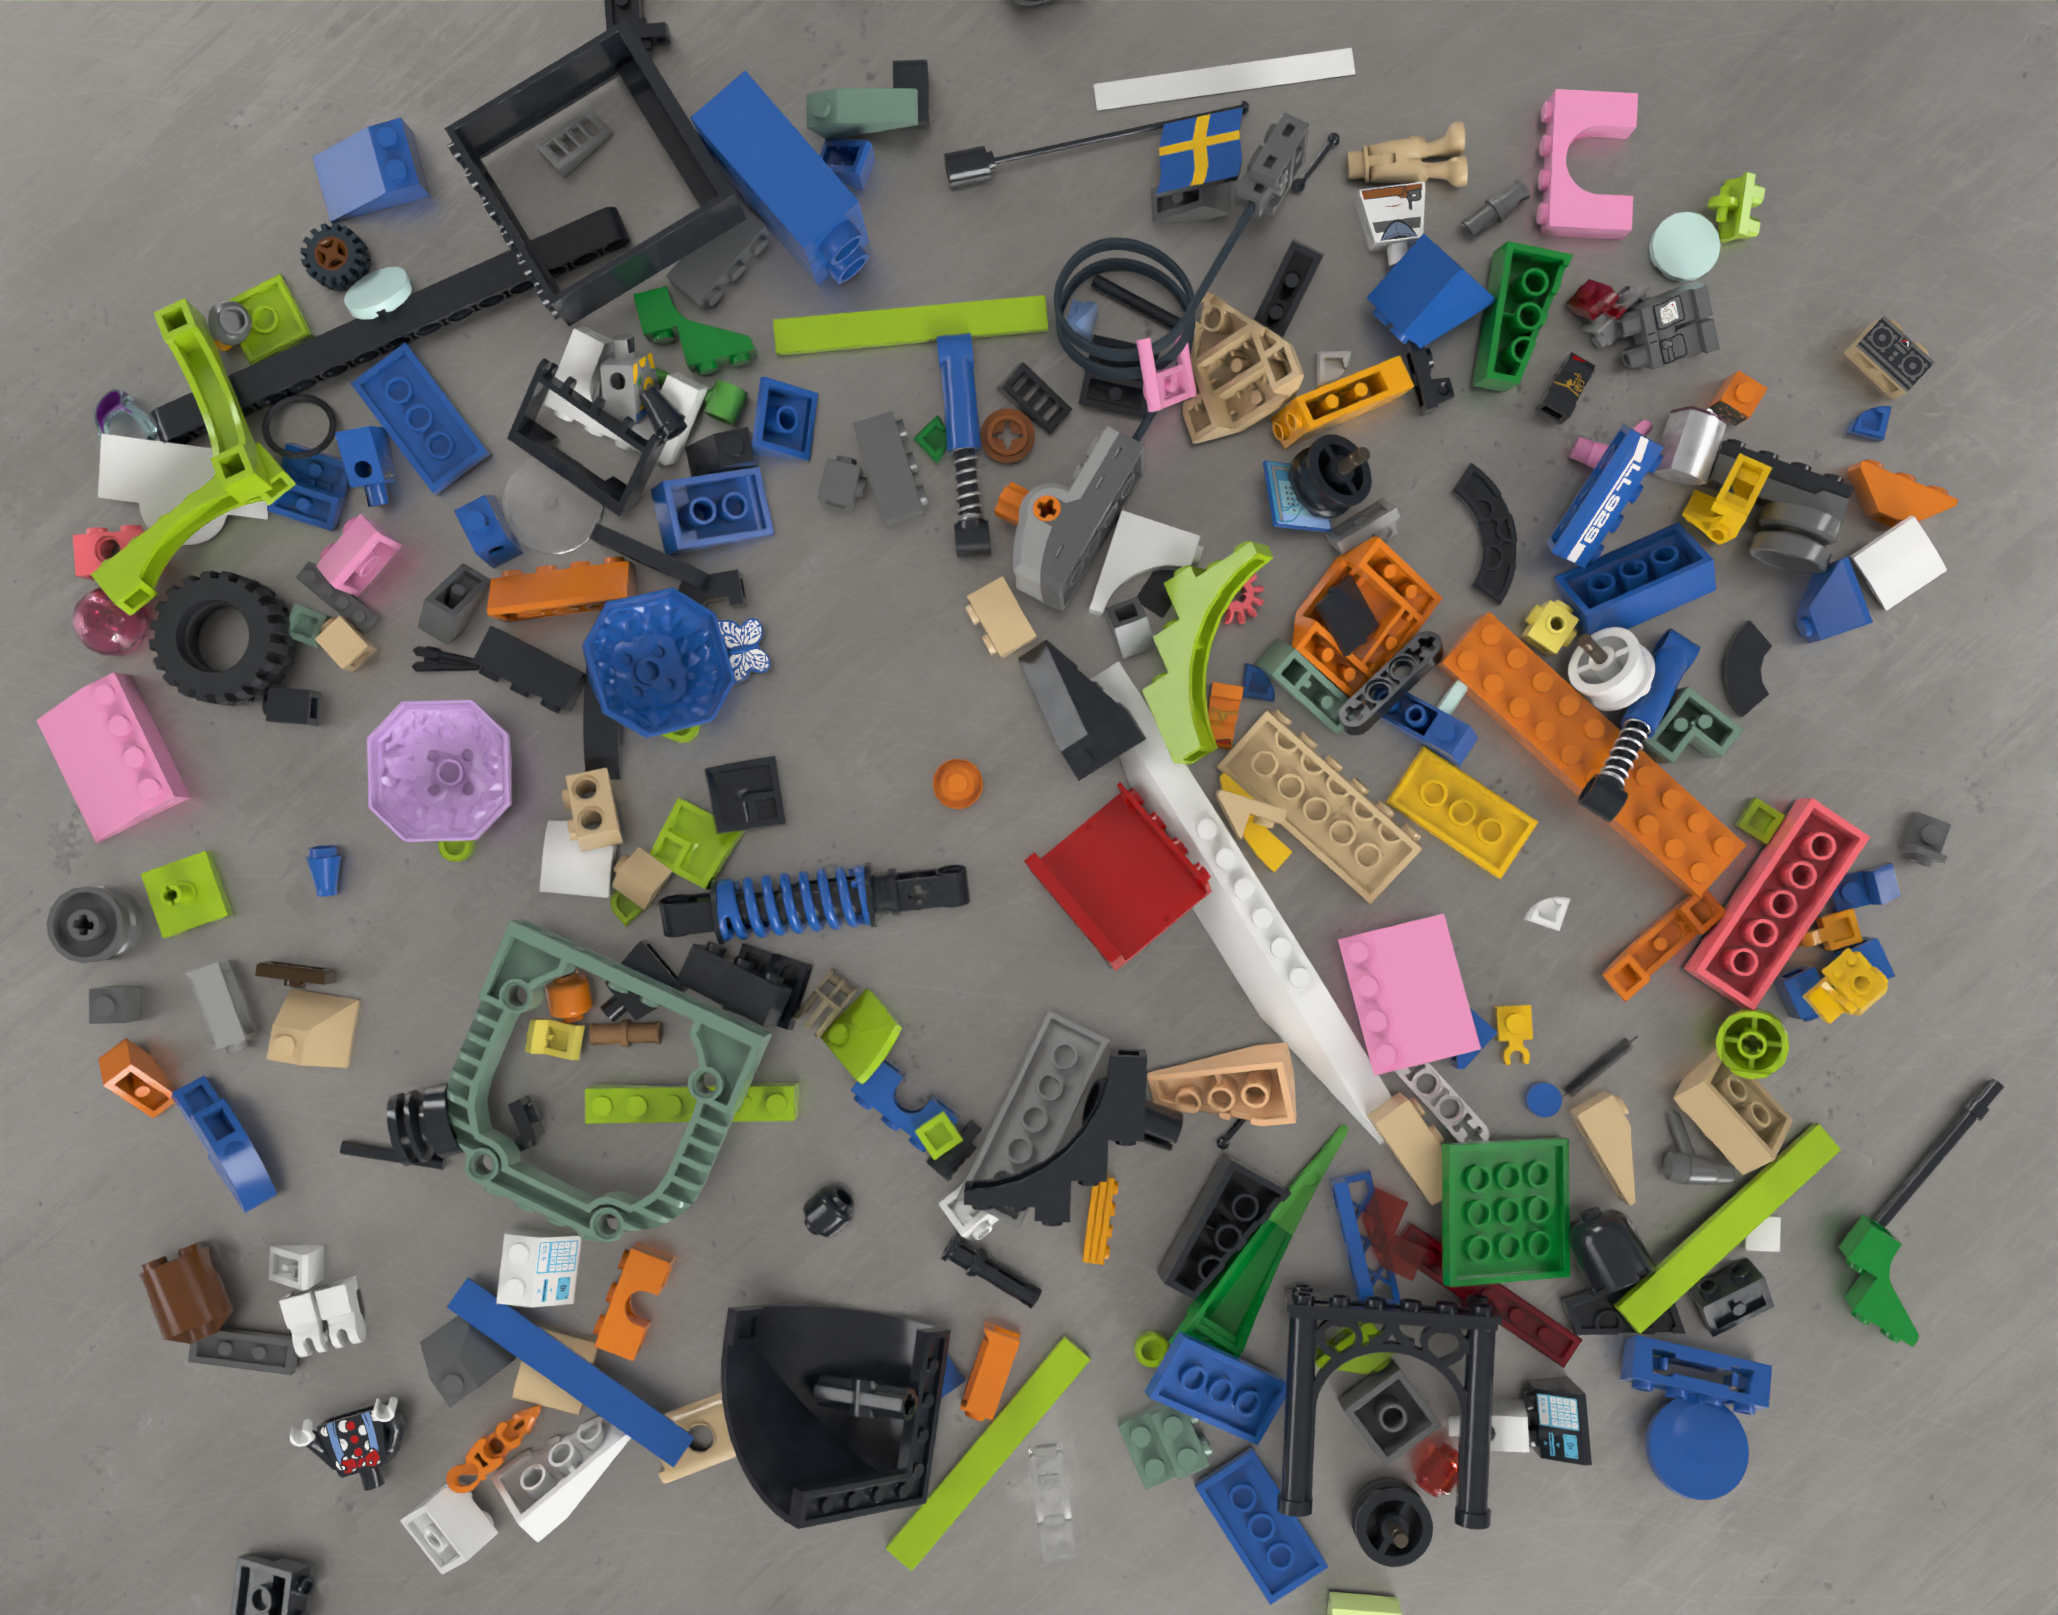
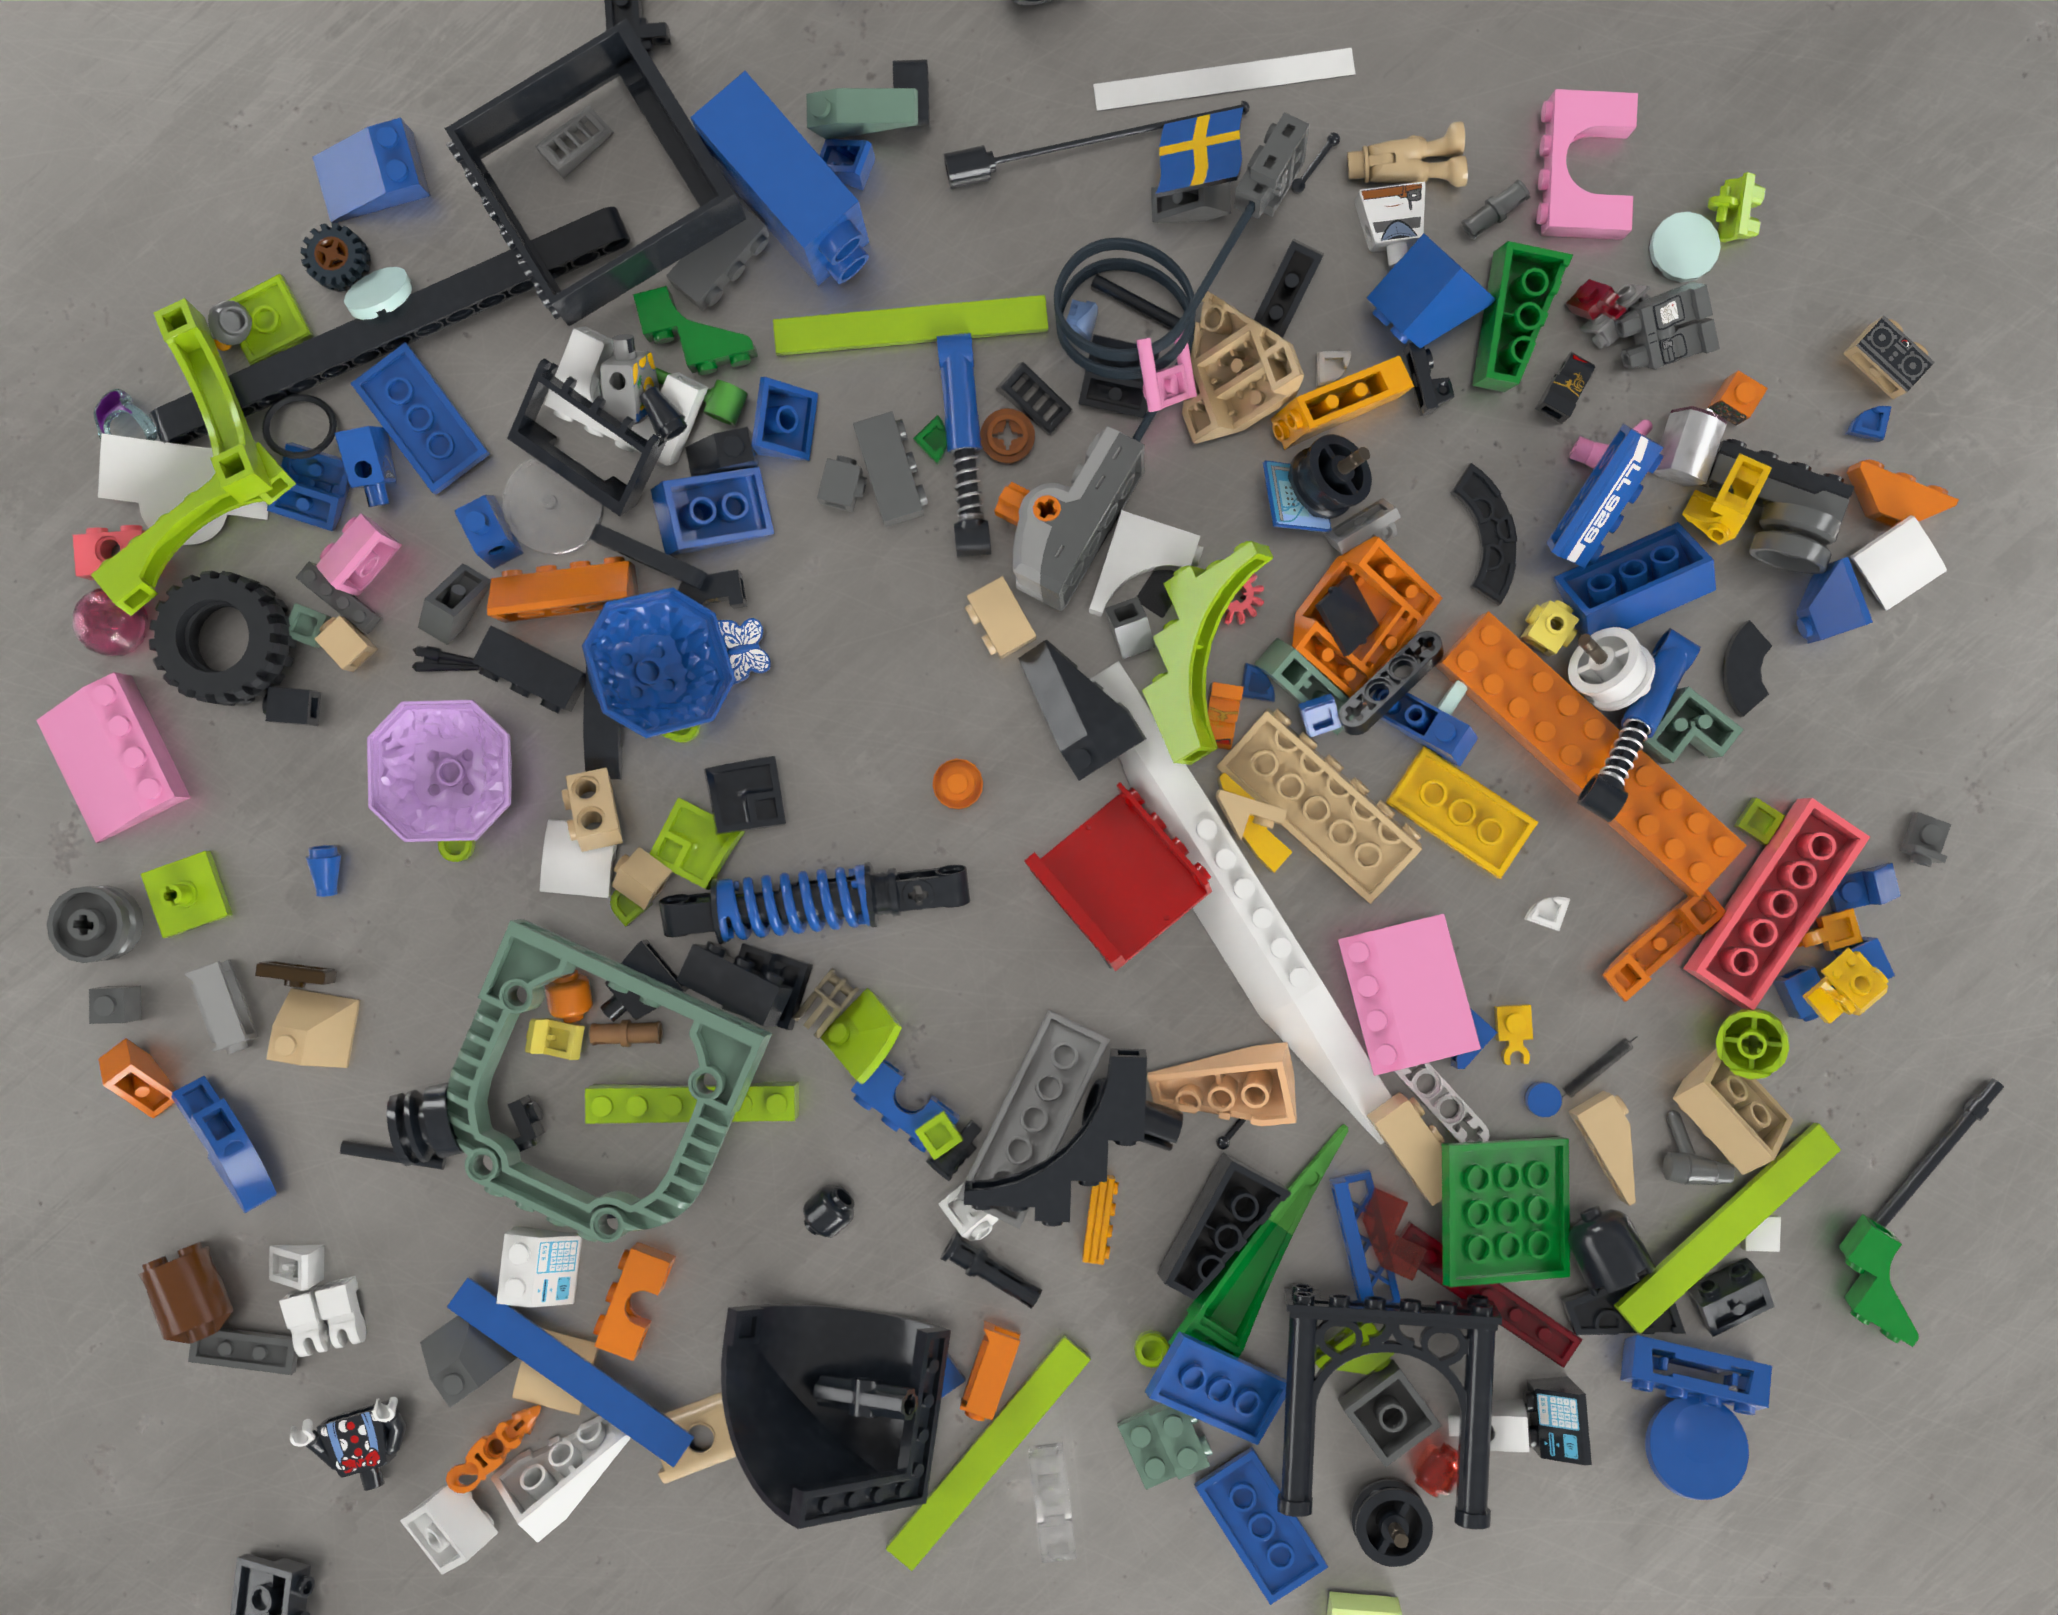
(1319, 715): none -> tile

